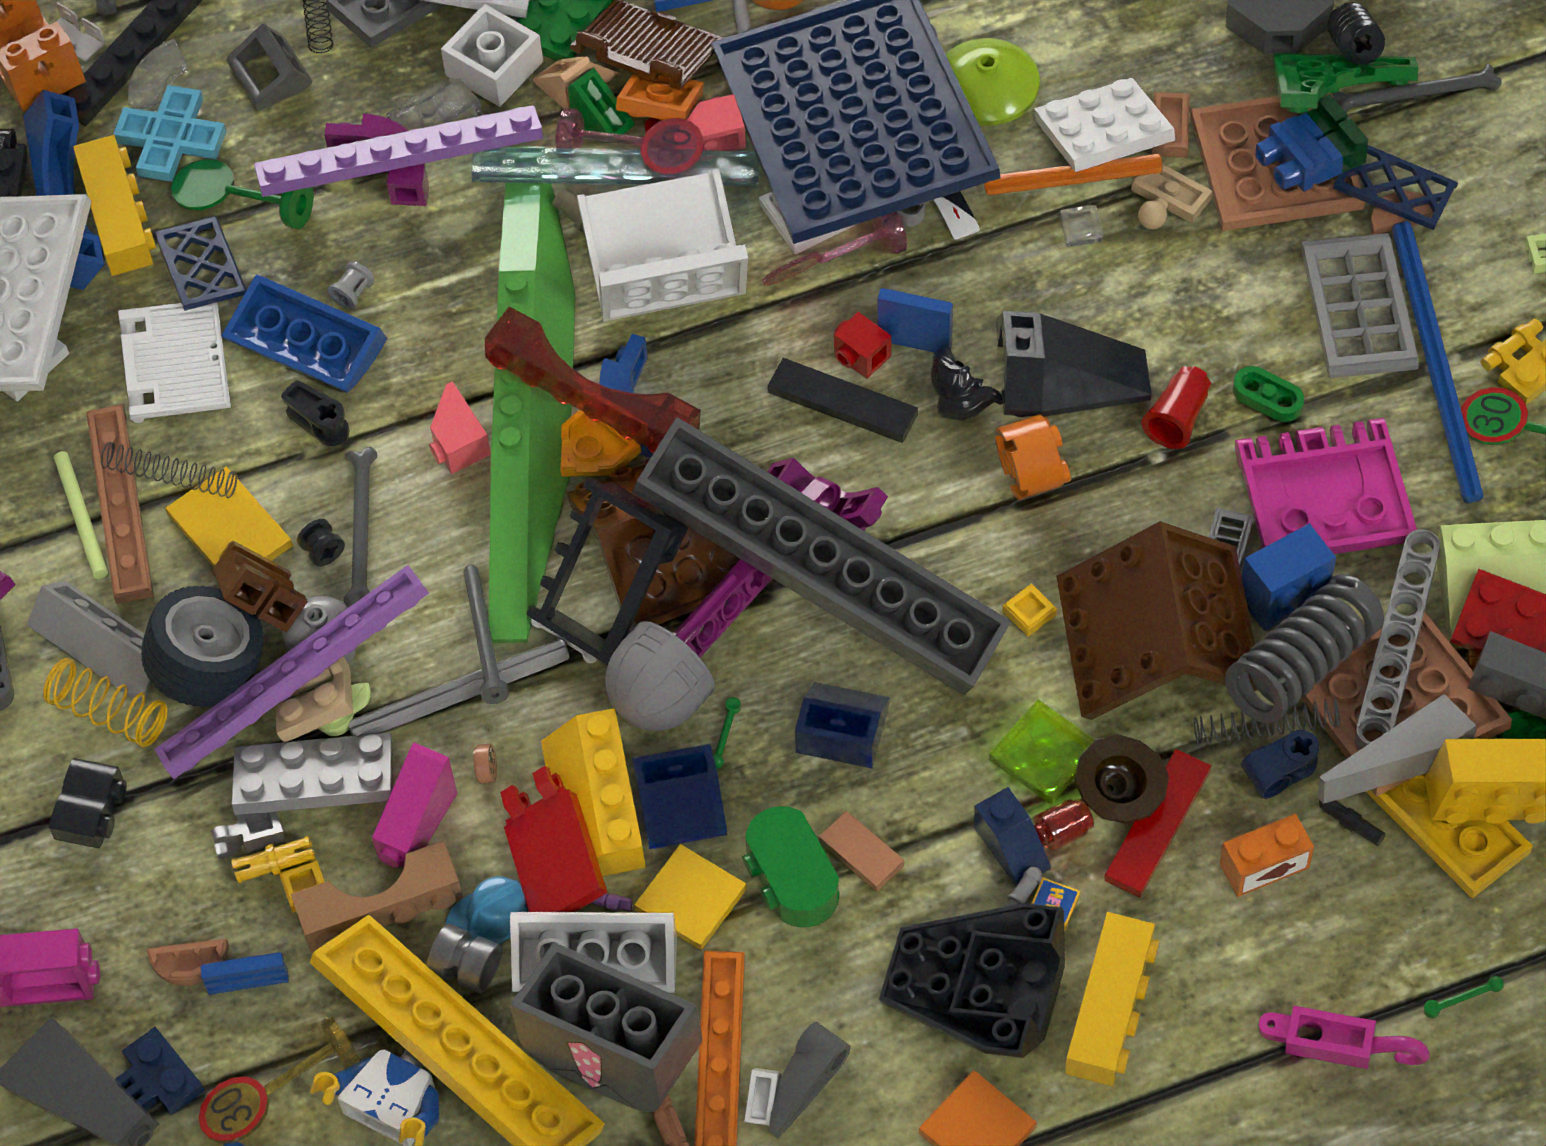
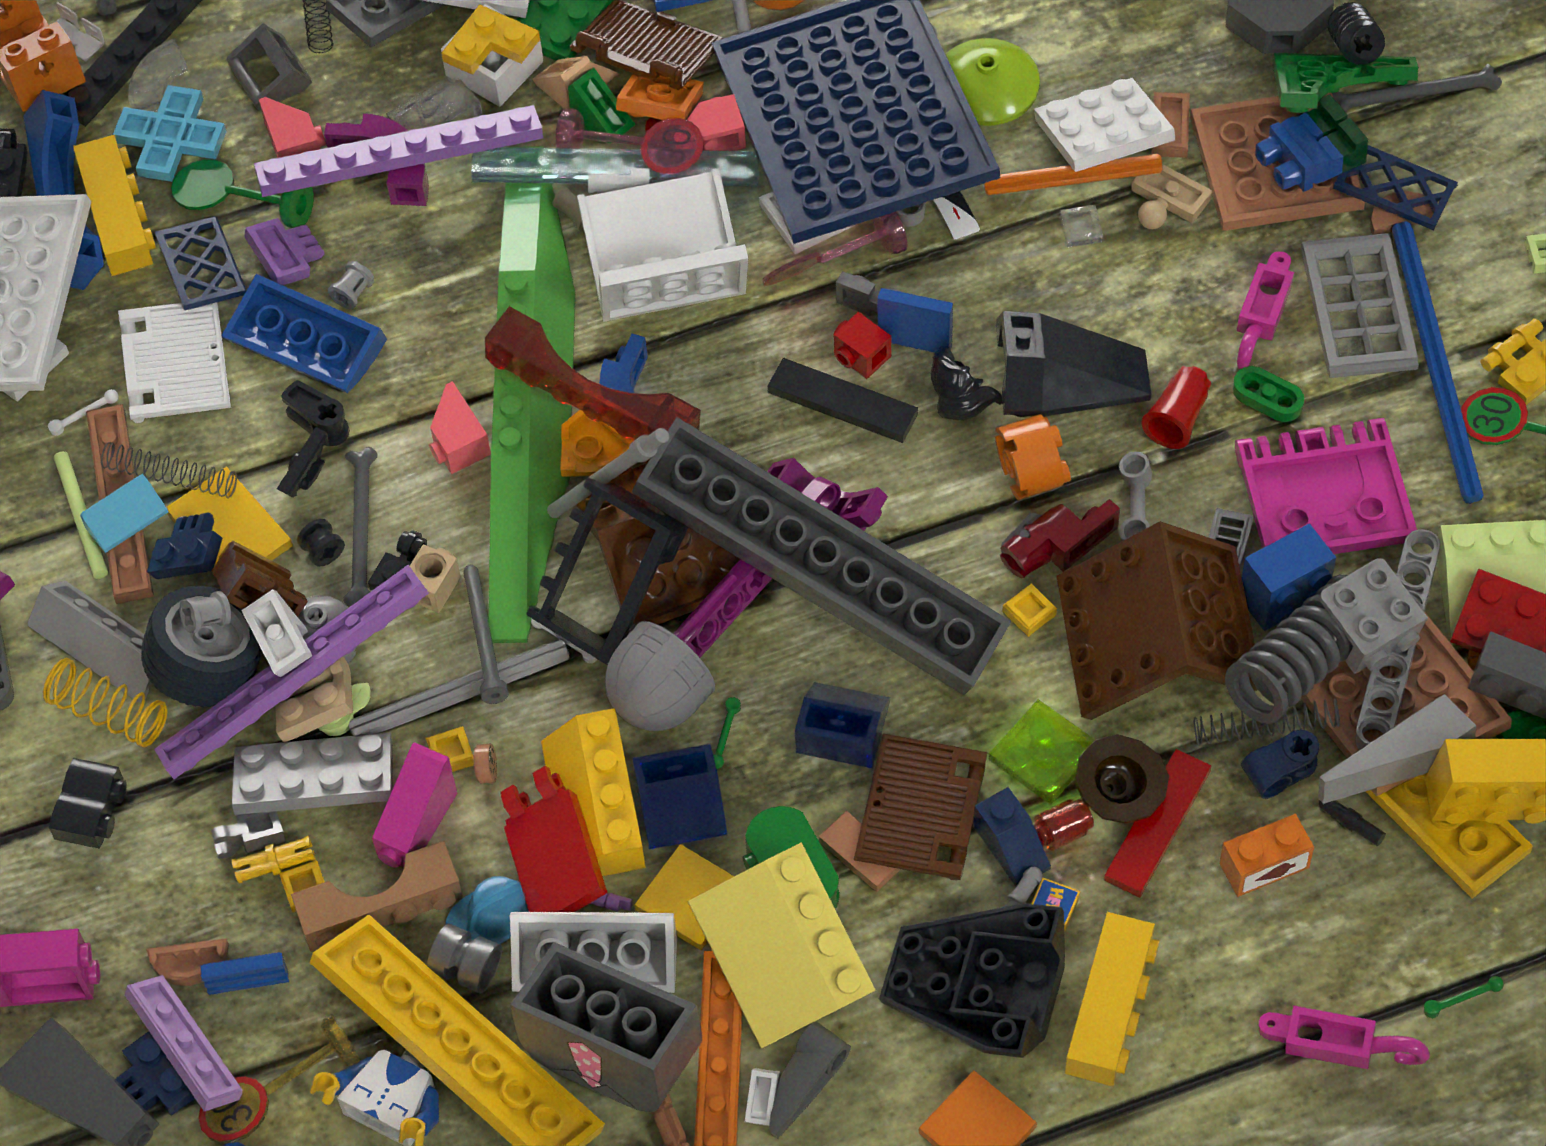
(56, 426): none -> white hinge
(123, 513): none -> medium azure slope
(183, 1043): none -> lavender tile
(188, 550): none -> dark blue hinge
(205, 612): none -> light grey bush
(278, 632): none -> white slope
(283, 251): none -> medium lavender hinge
(290, 129): none -> coral slope
(305, 465): none -> black plate
(408, 545): none -> black plate
(440, 562): none -> tan brick
(453, 745): none -> yellow tile
(489, 32): none -> yellow plate
(613, 181): none -> white piece
(639, 451): none -> light grey bar
(781, 945): none -> light yellow slope
(857, 293): none -> flat silver plate
(920, 806): none -> reddish brown window
(1057, 537): none -> dark red plate
(1137, 476): none -> light grey bar
(1263, 311): none -> dark pink piece
(1374, 614): none -> light grey bracket

